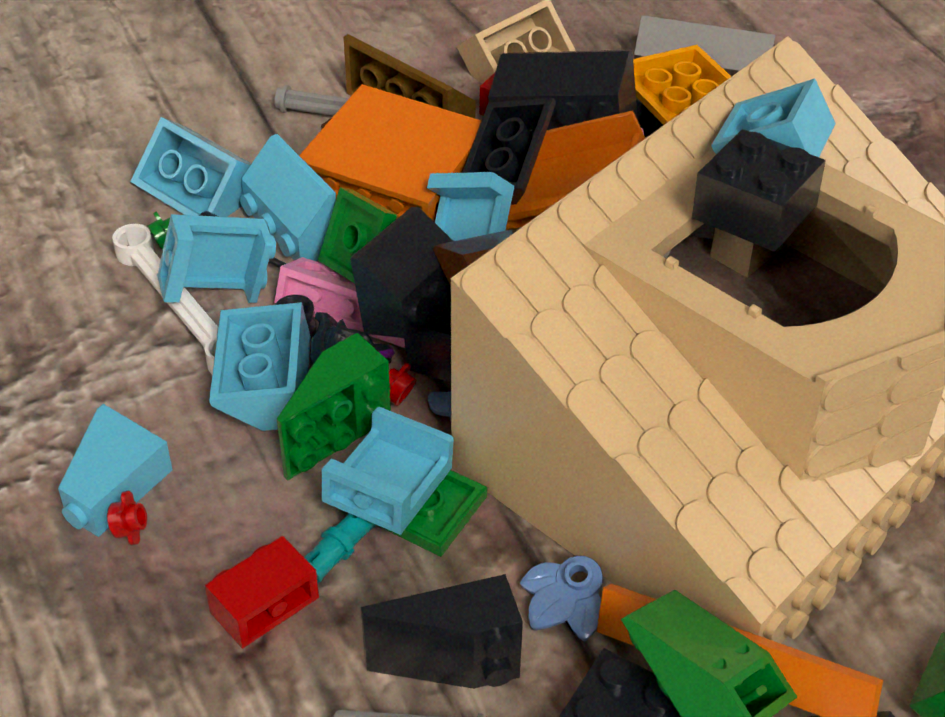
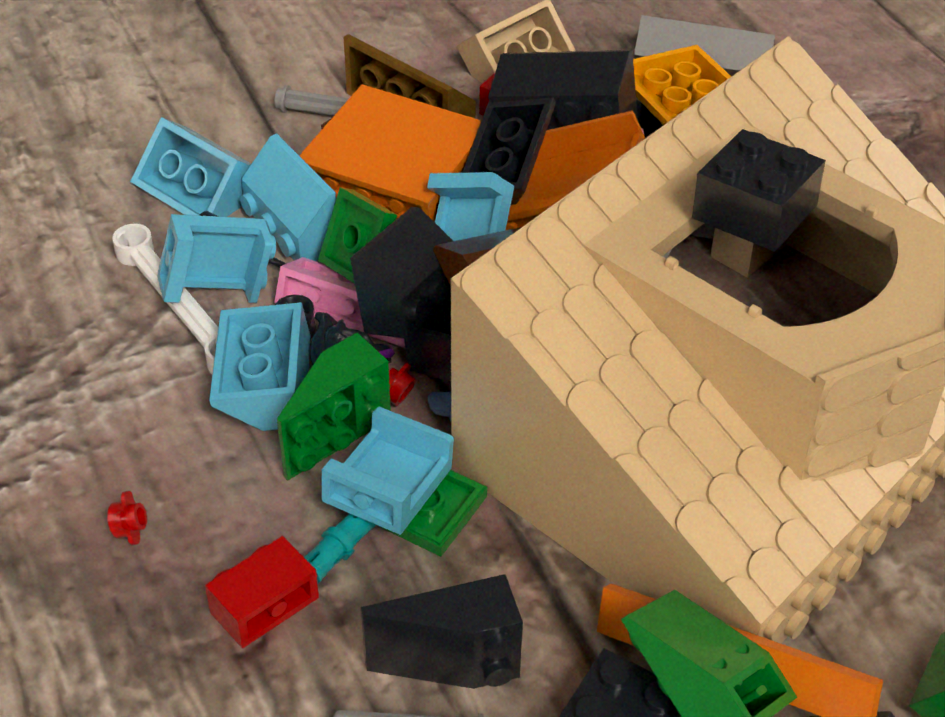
(110, 460): medium azure slope -> none
(159, 229): green plate -> none
(561, 599): medium blue plate -> none
(788, 116): medium azure slope -> none

